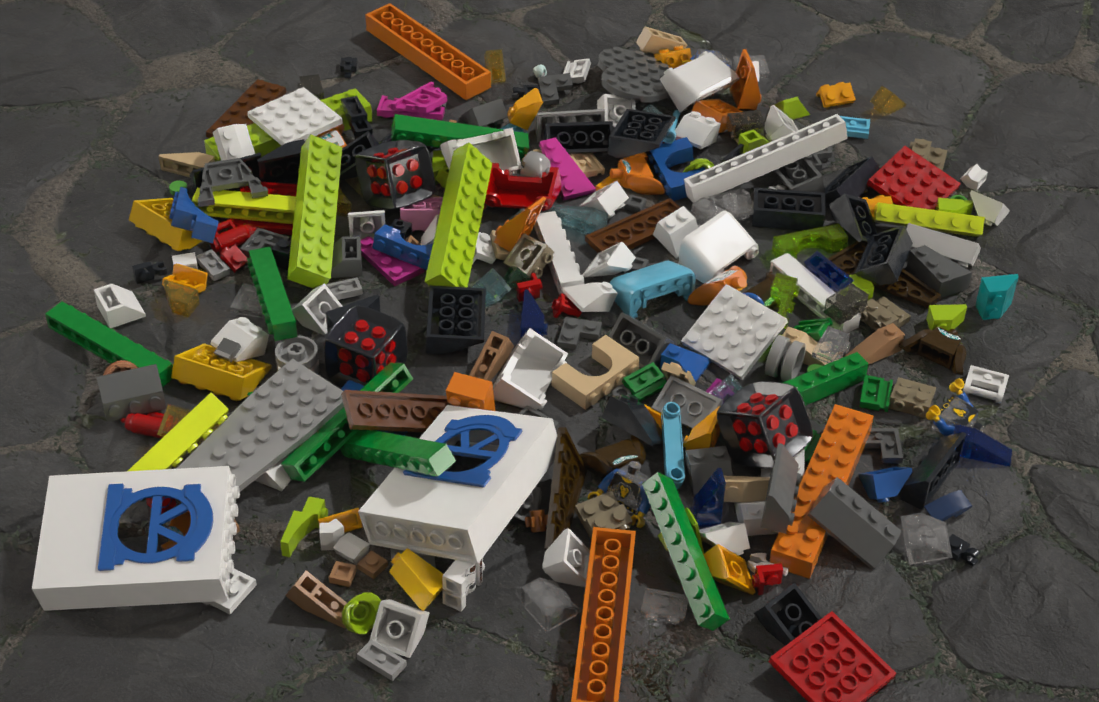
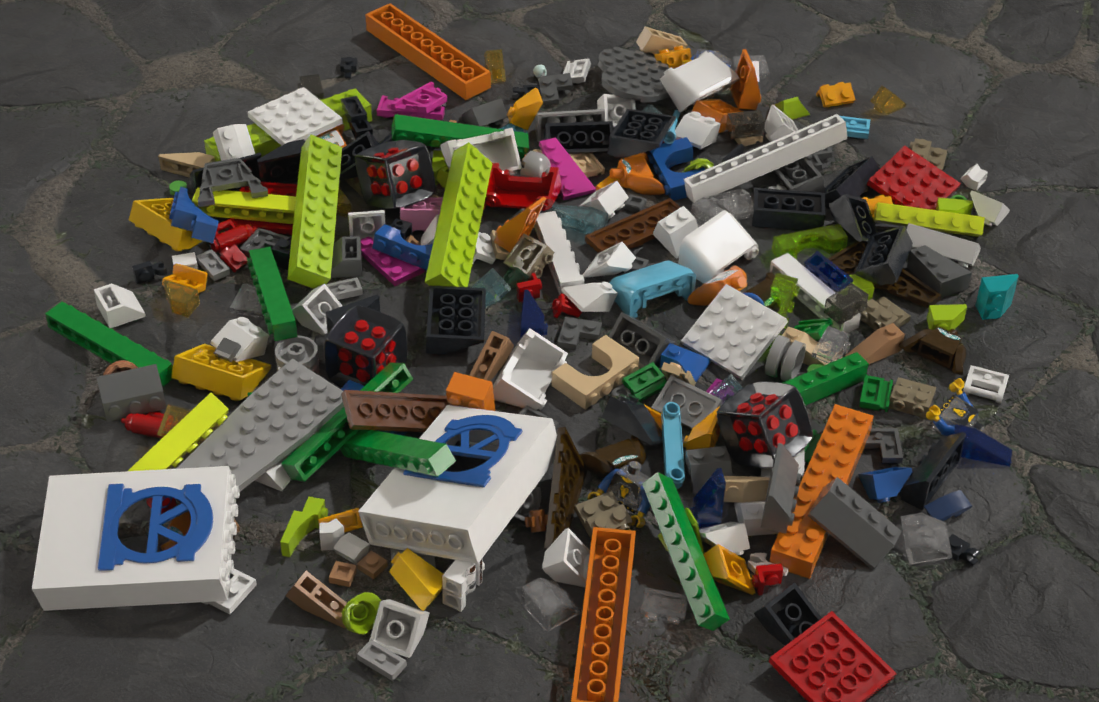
(255, 96): reddish brown plate -> none
(751, 140): lime slope -> none

